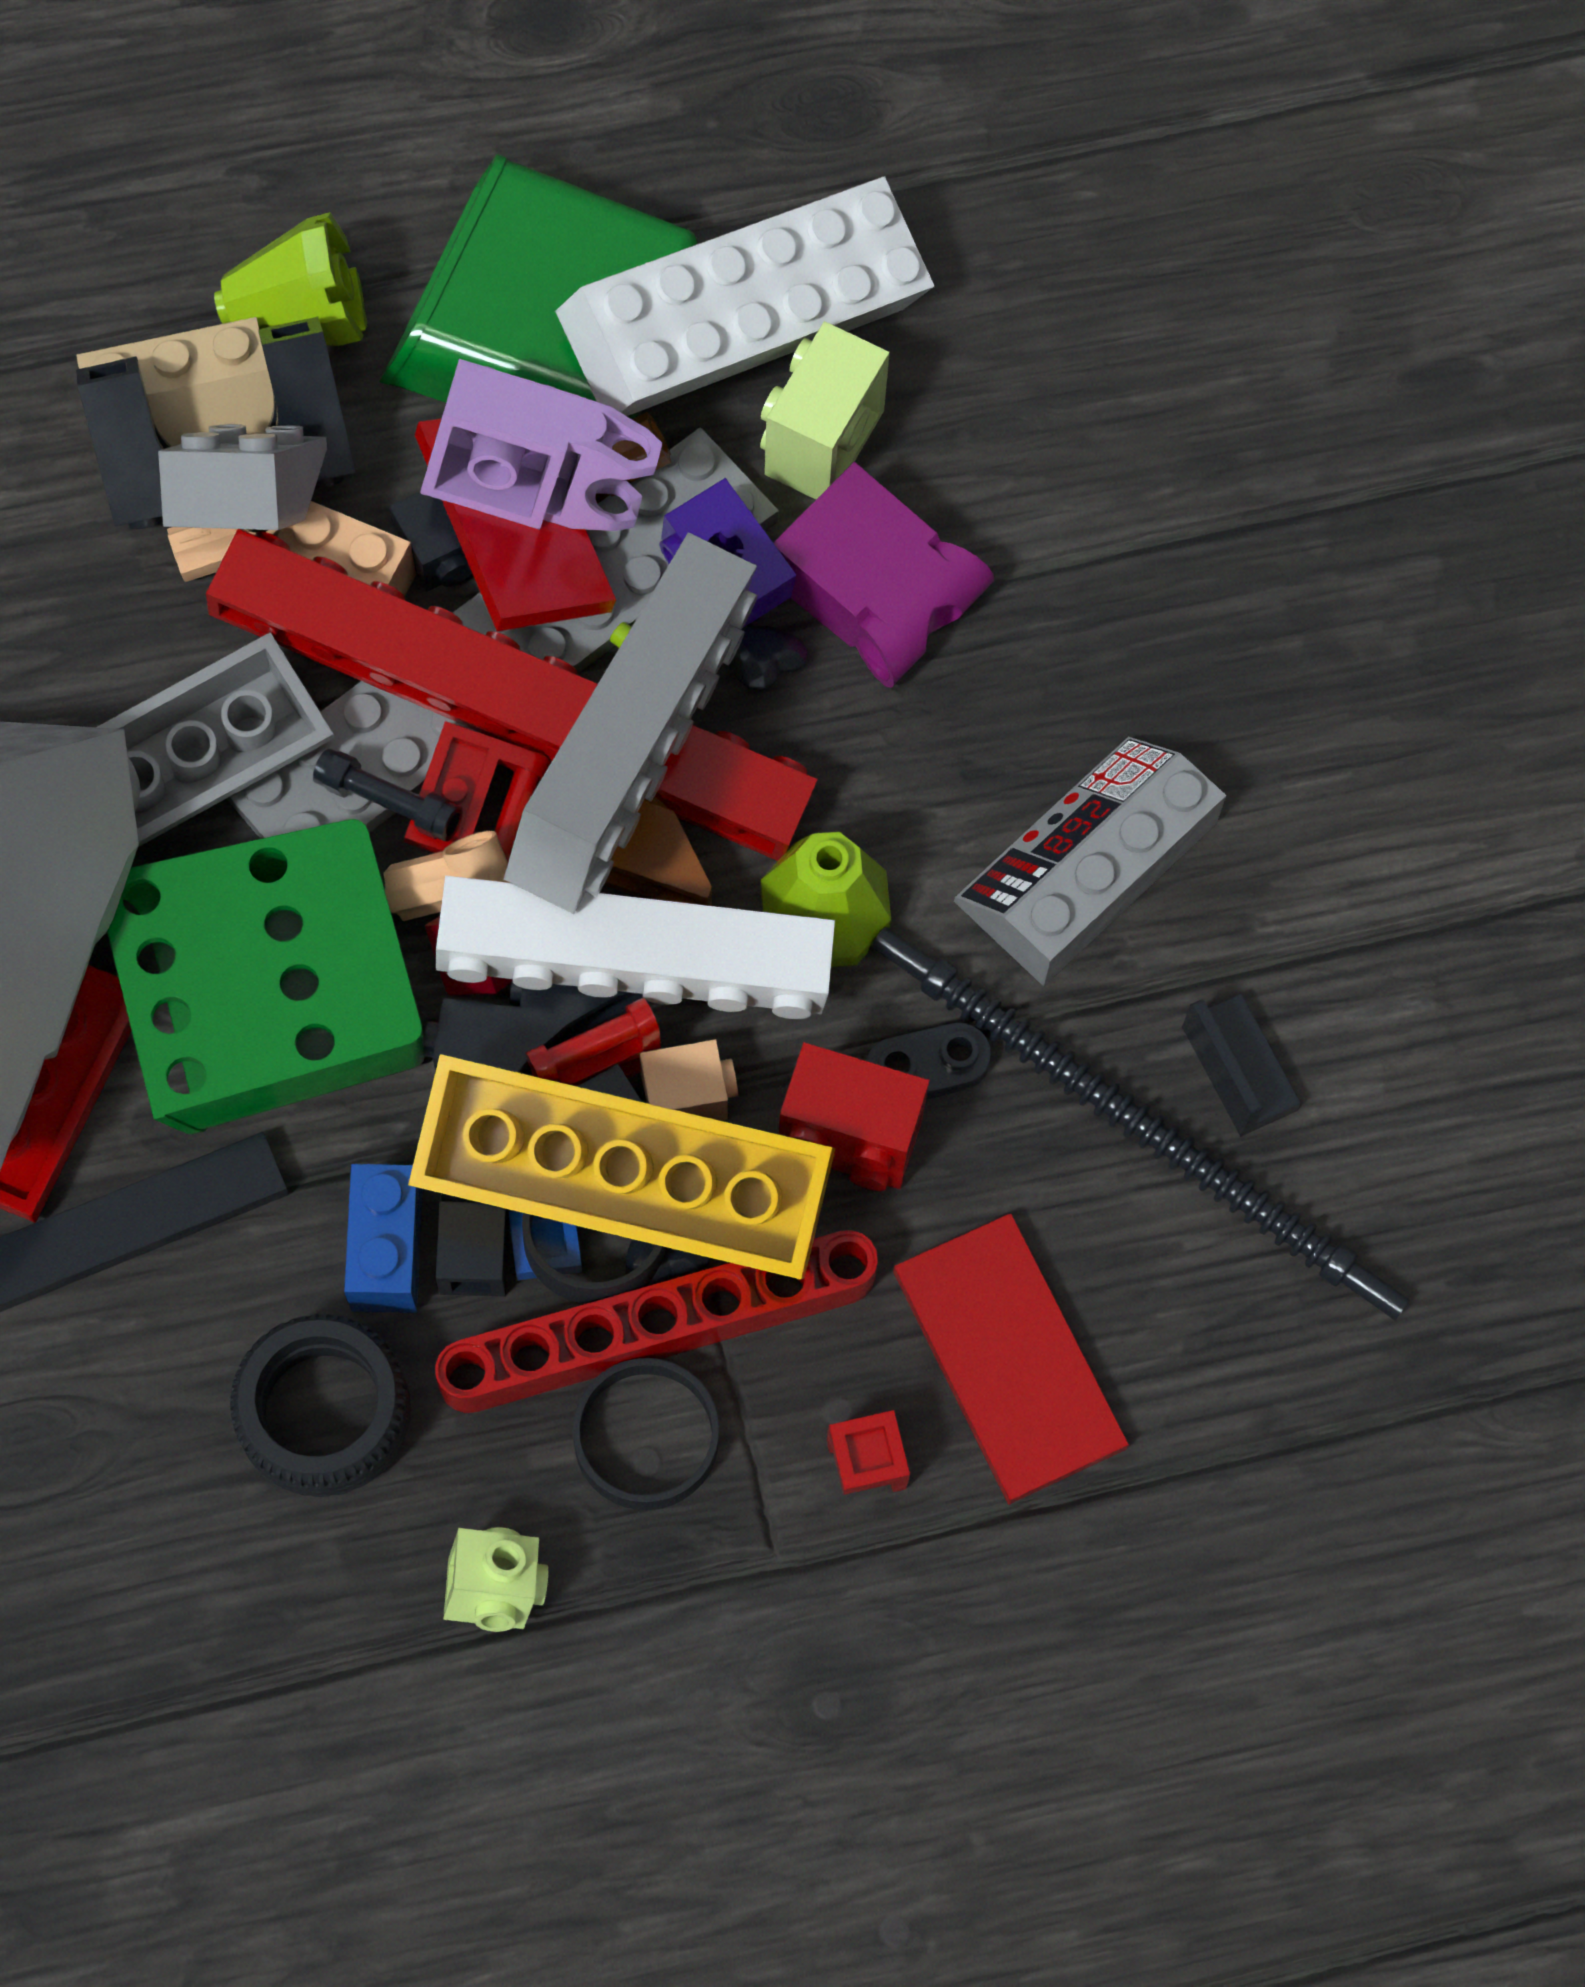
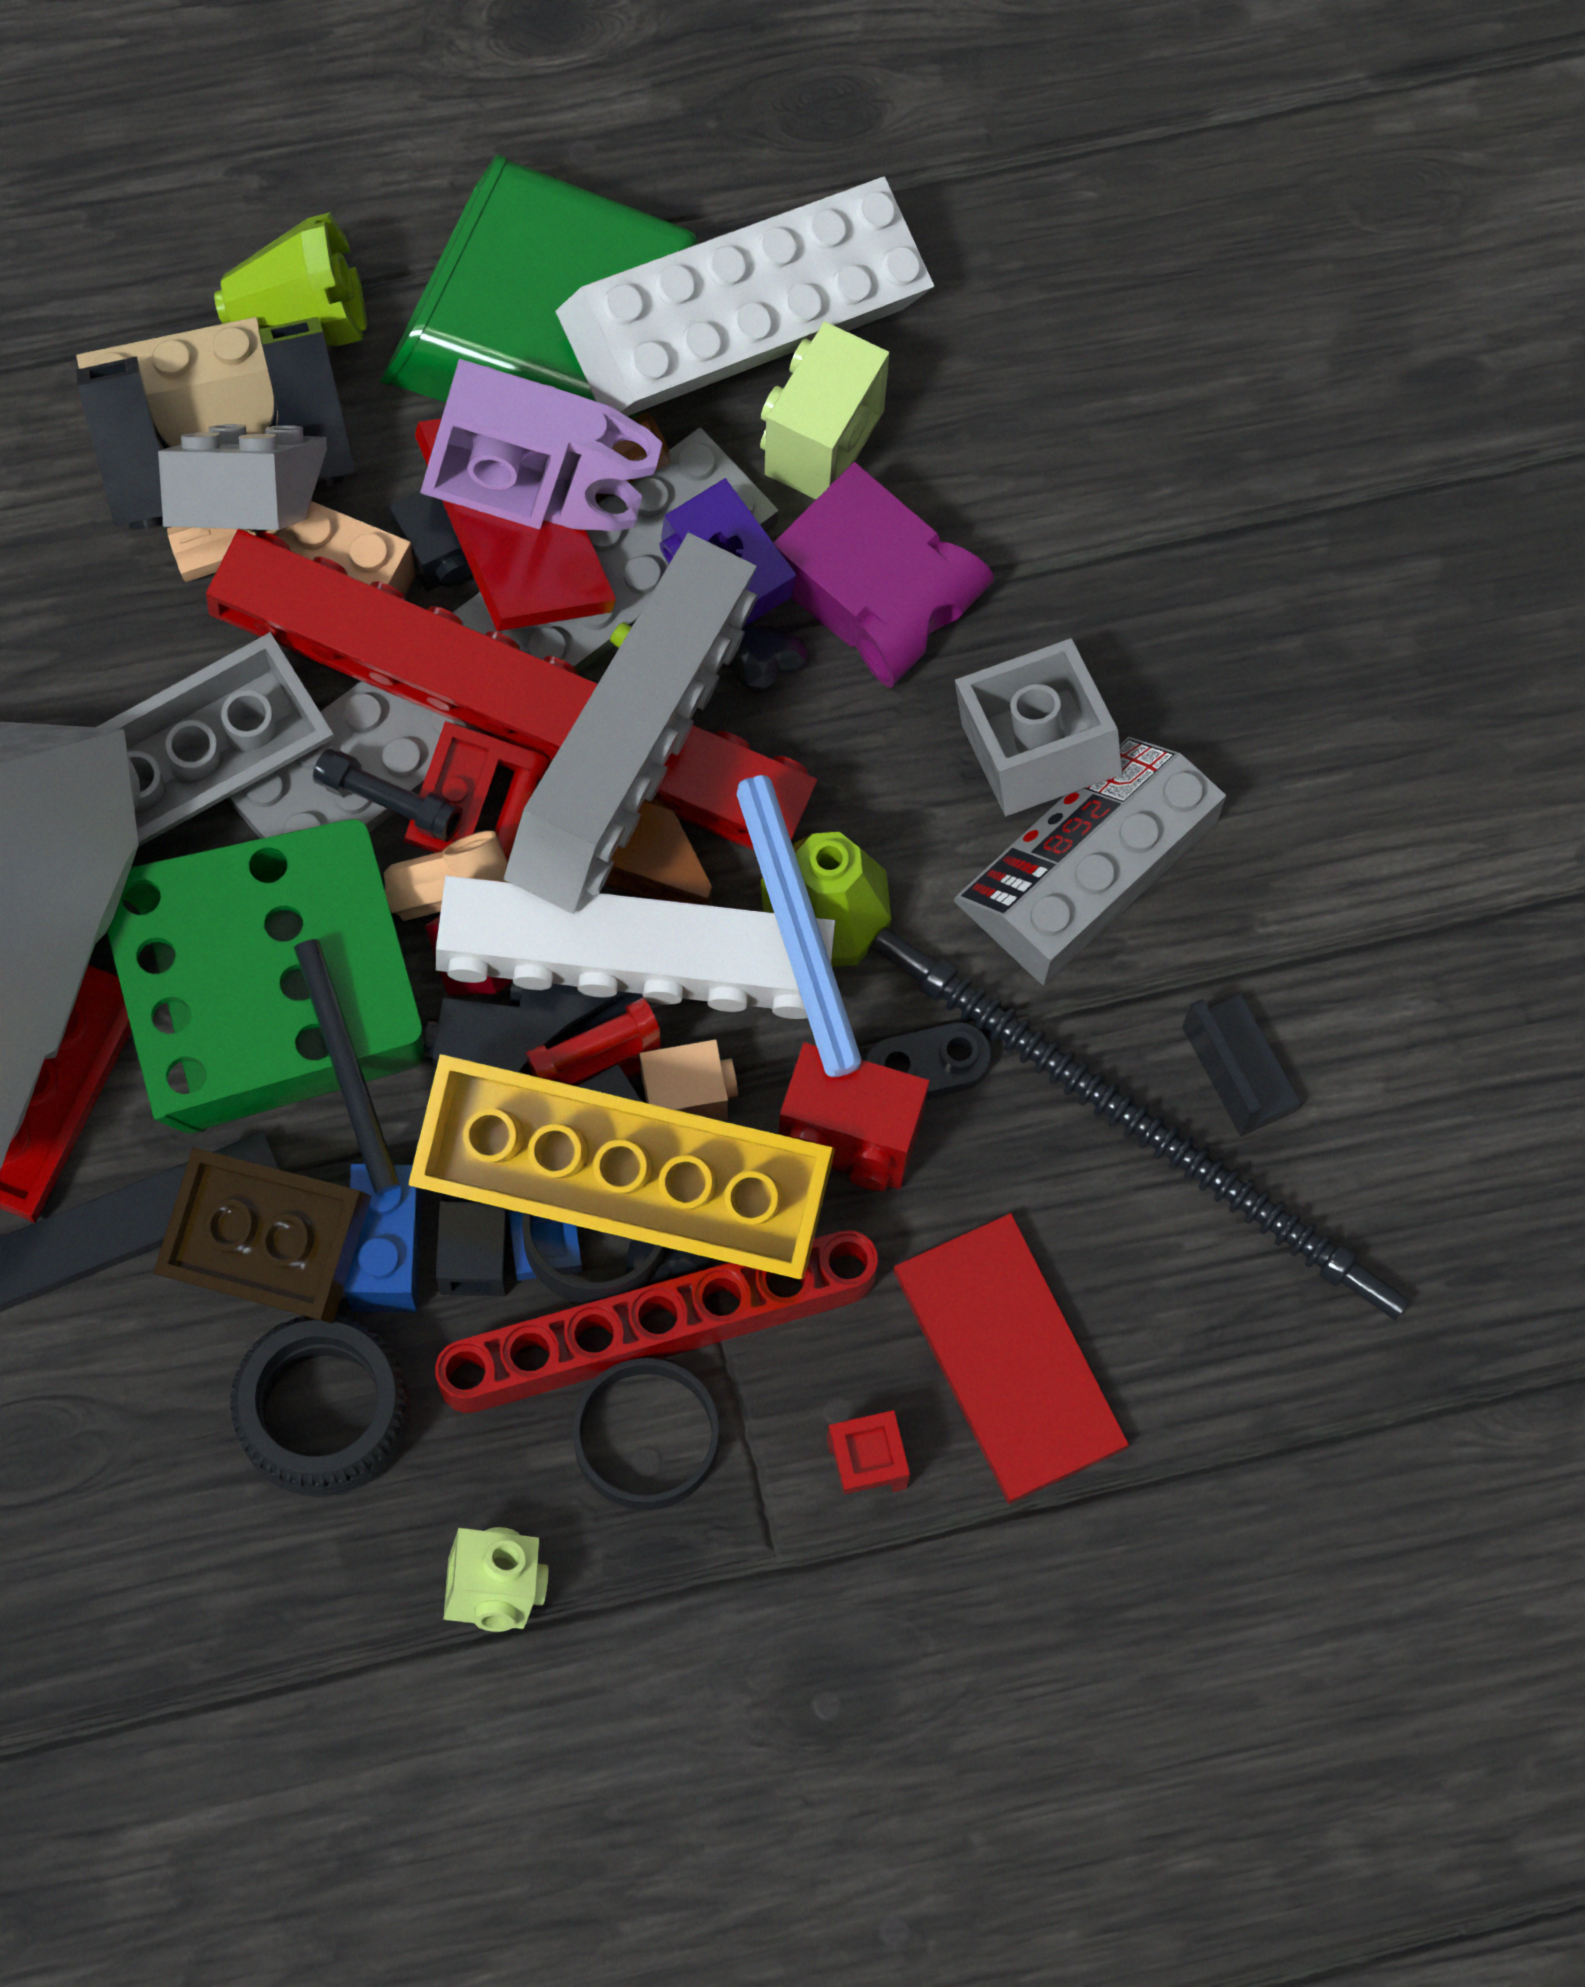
(262, 1234): none -> dark brown plate
(346, 1066): none -> black bar
(798, 926): none -> light blue axle
(1038, 727): none -> light grey brick

